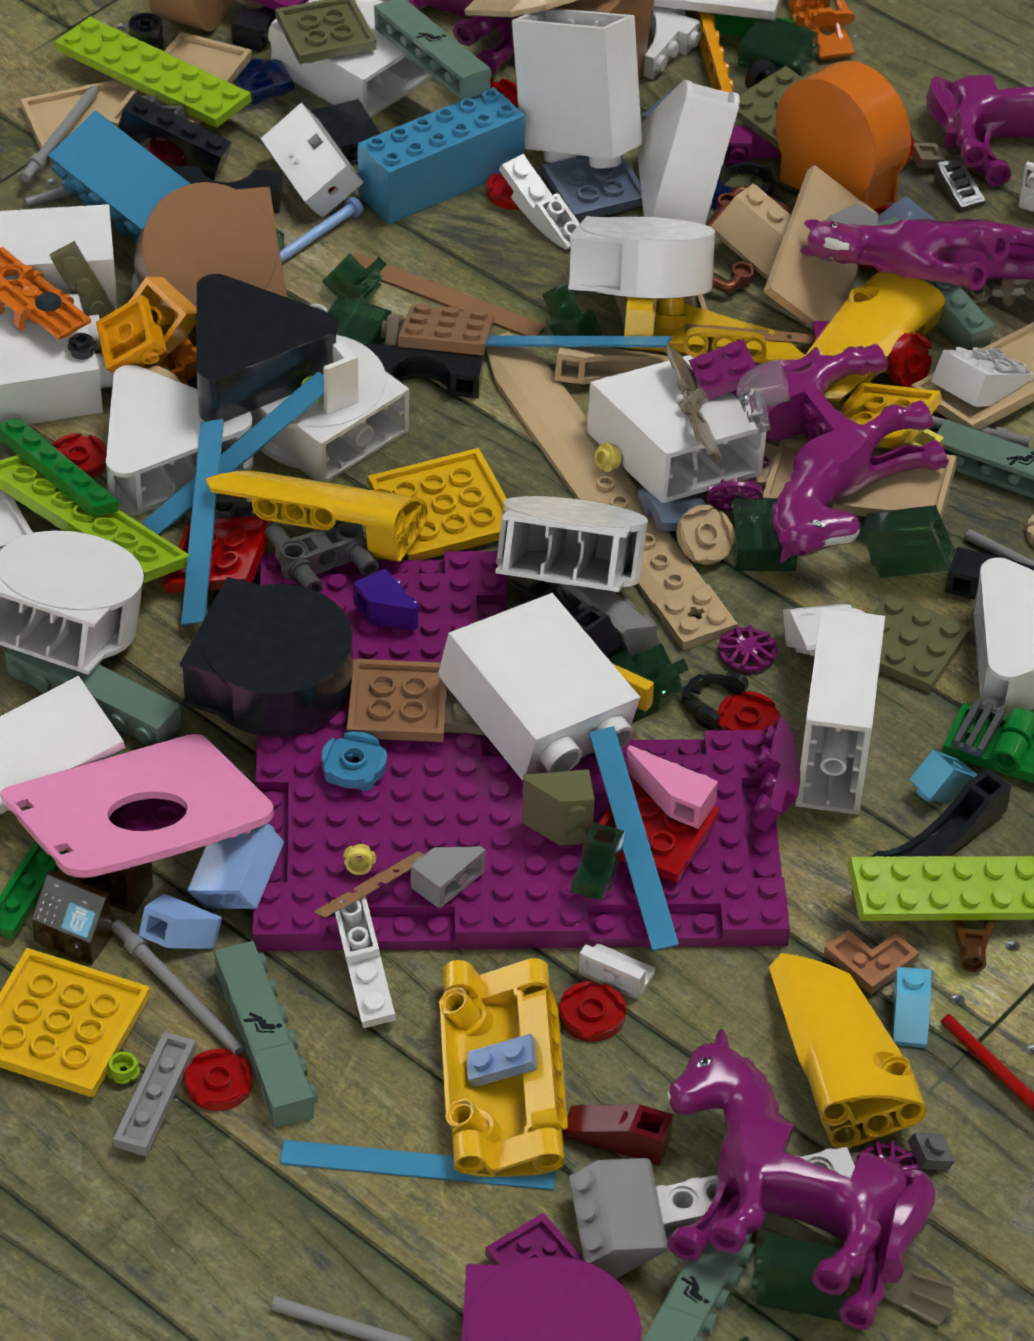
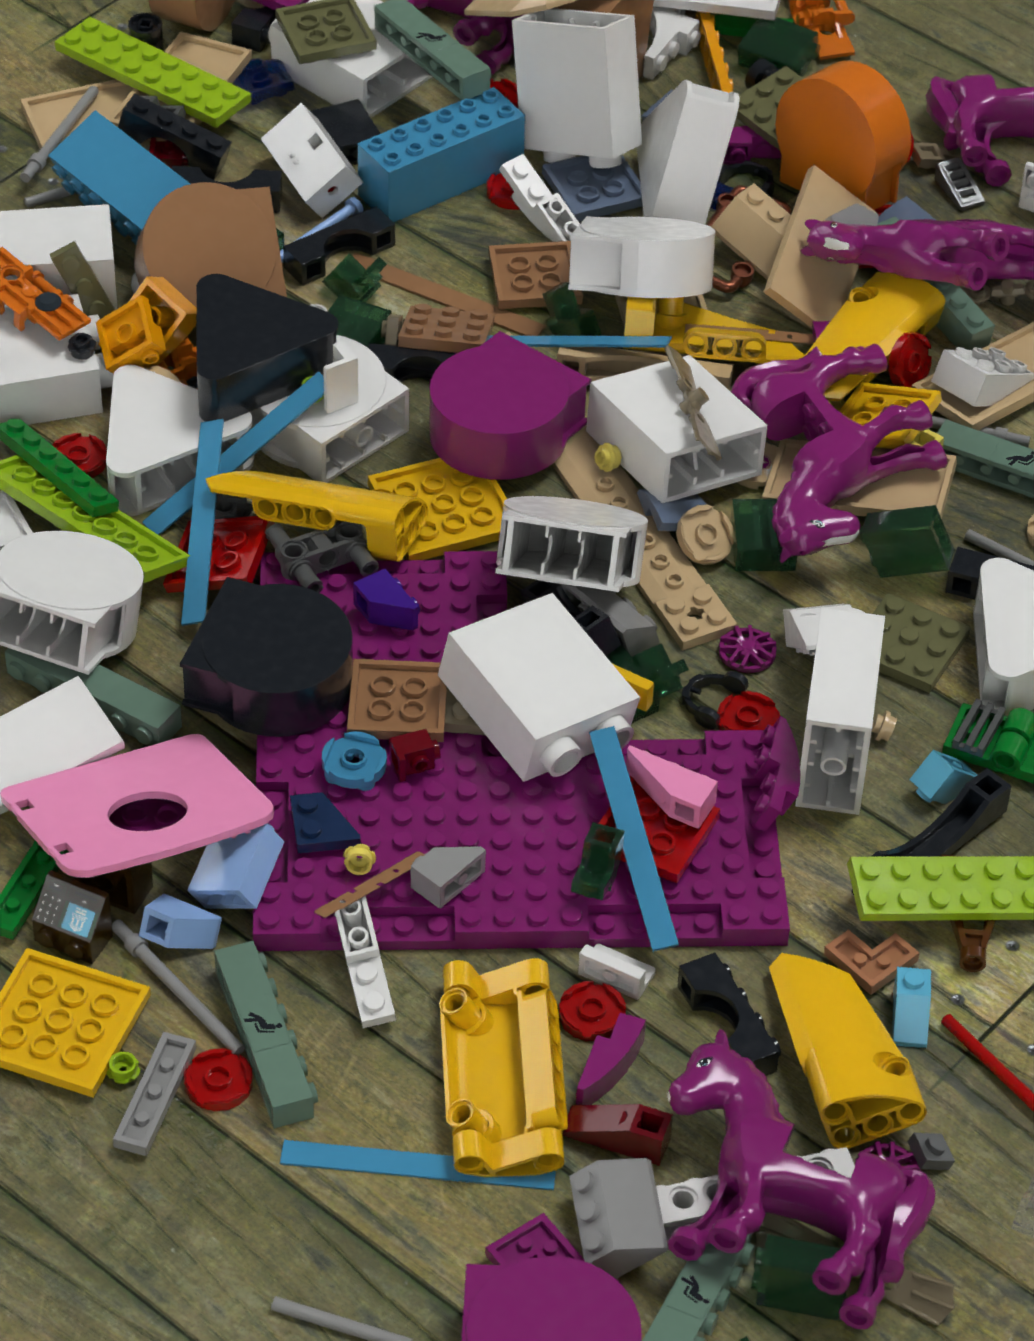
(320, 824): none -> dark blue wing
(364, 232): none -> black arch
(413, 753): none -> dark red brick
(502, 1060): medium blue plate -> none
(504, 409): none -> magenta brick
(528, 271): none -> medium nougat plate
(559, 805): olive slope -> none
(610, 1059): none -> magenta slope
(710, 987): none -> black arch
(722, 368): magenta plate -> none
(724, 493): magenta wheel -> none
(761, 388): clear brick -> none
(883, 726): none -> tan plate

